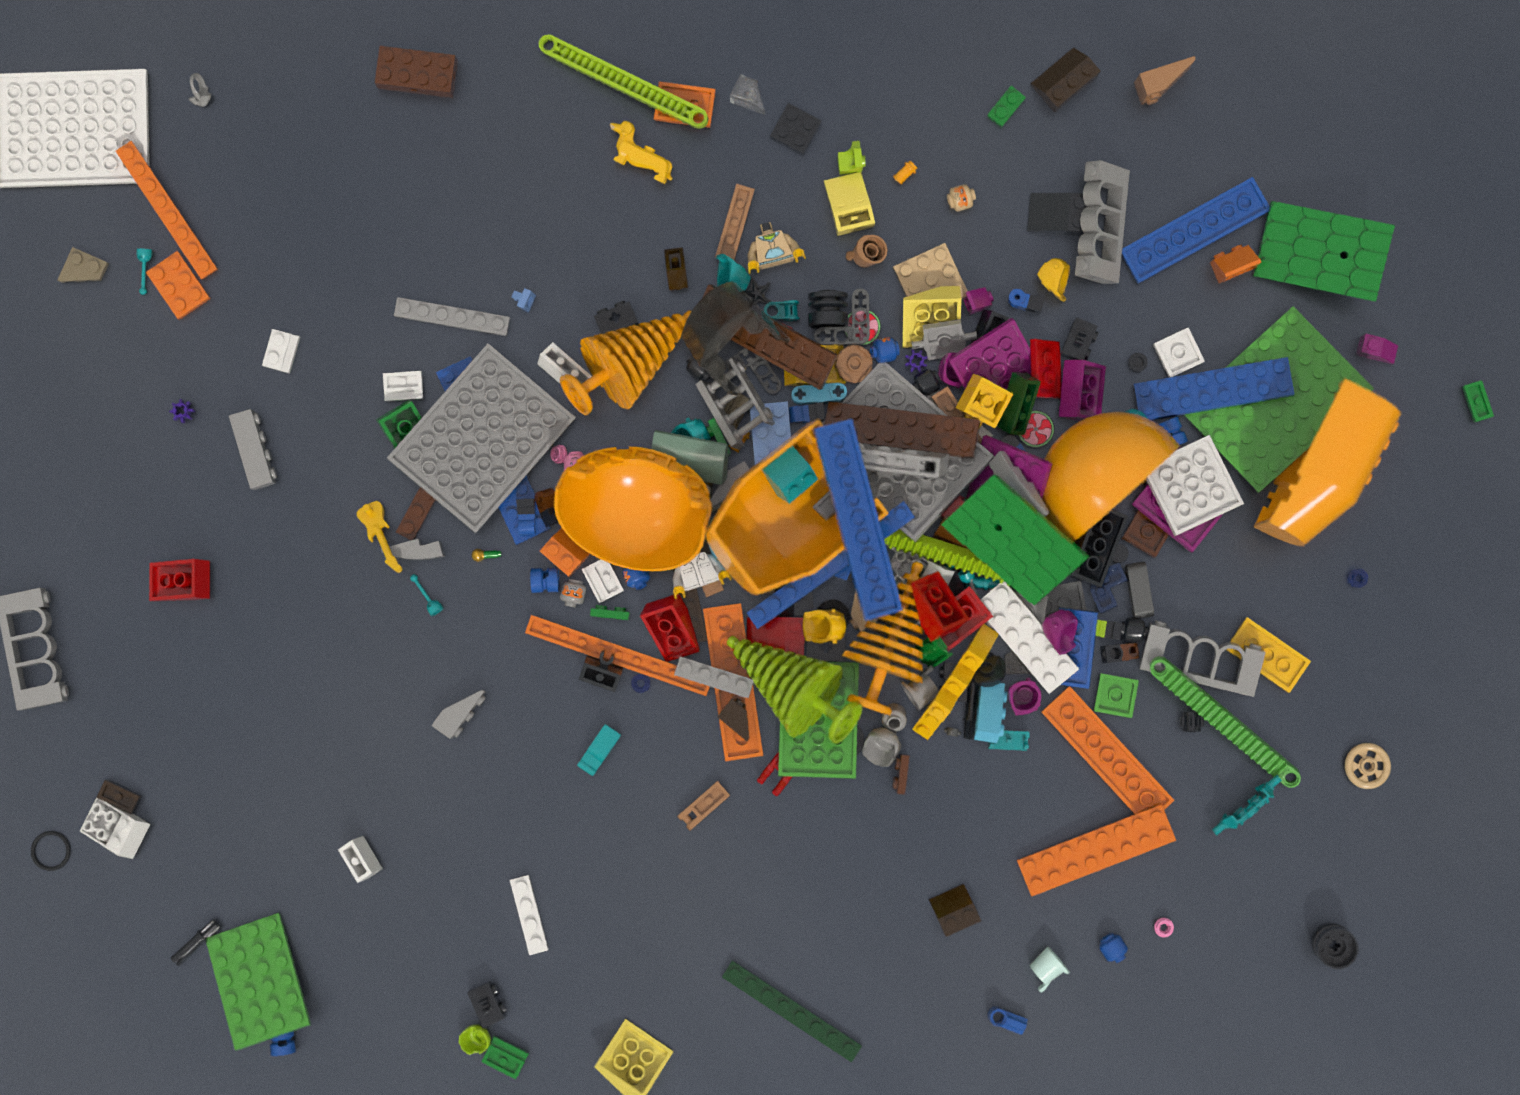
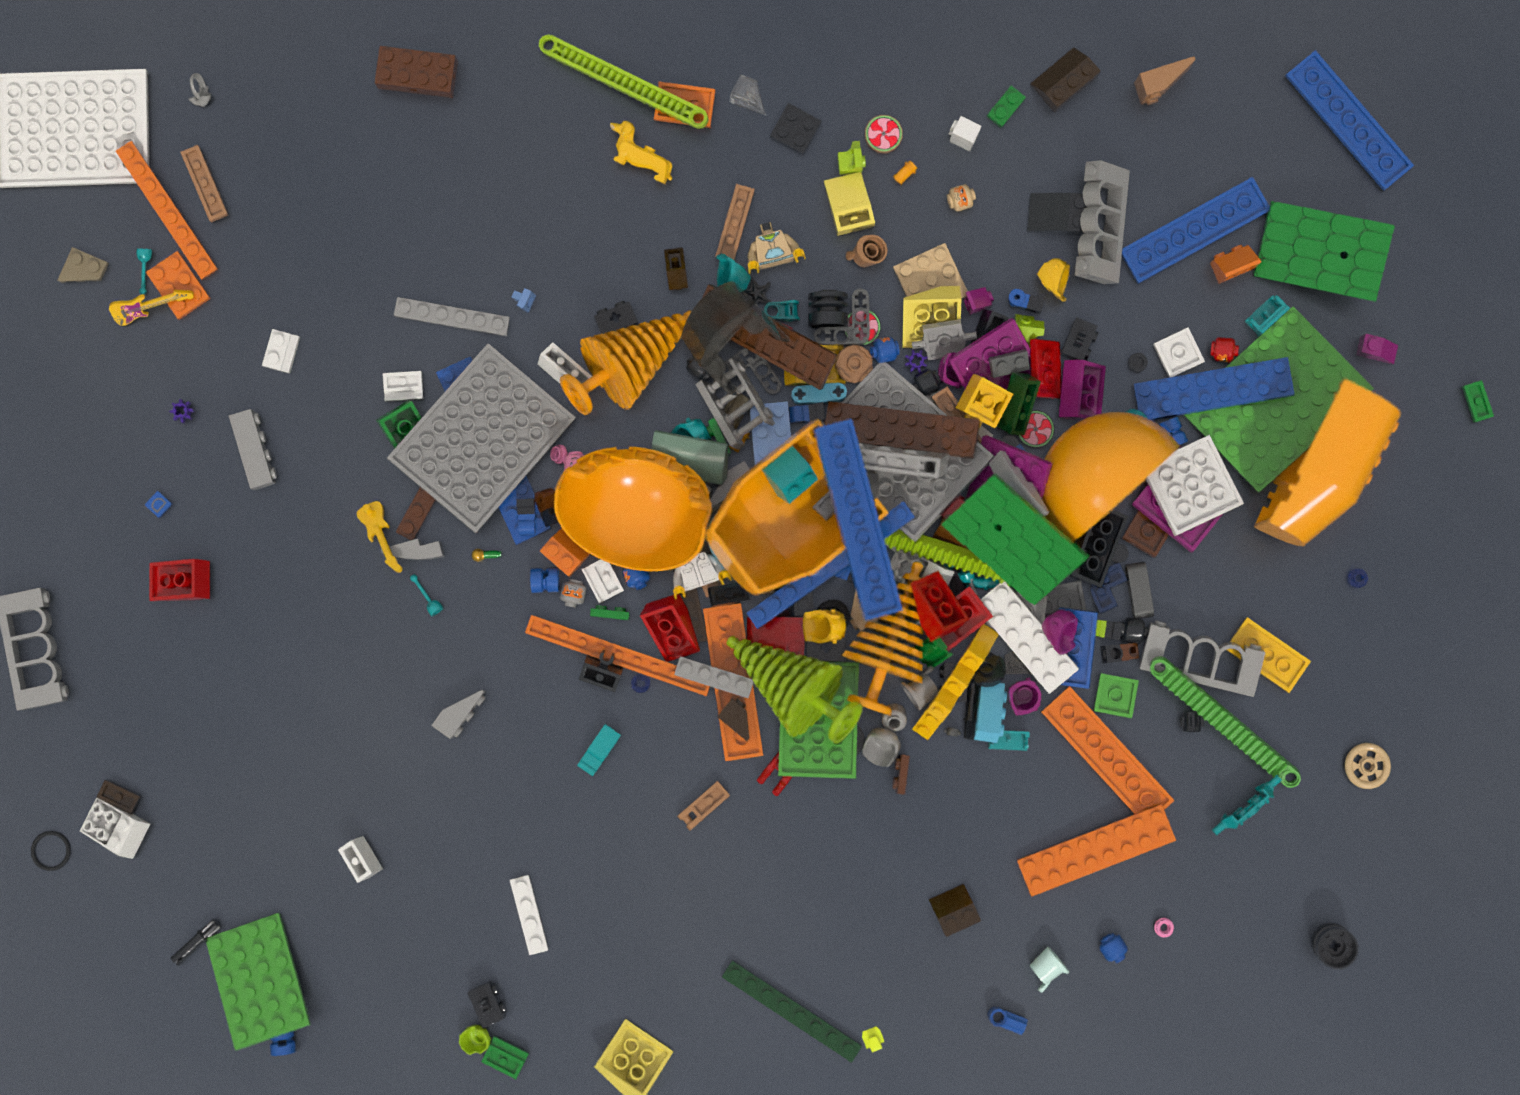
(127, 311): none -> yellow piece
(158, 504): none -> blue tile
(204, 183): none -> medium nougat plate
(727, 595): none -> black plate
(873, 1039): none -> neon yellow piece
(883, 134): none -> tile
(964, 133): none -> white brick
(1009, 363): none -> dark grey plate
(1029, 327): none -> lime brick
(1224, 349): none -> red head
(1267, 314): none -> teal hinge
(1349, 120): none -> blue plate

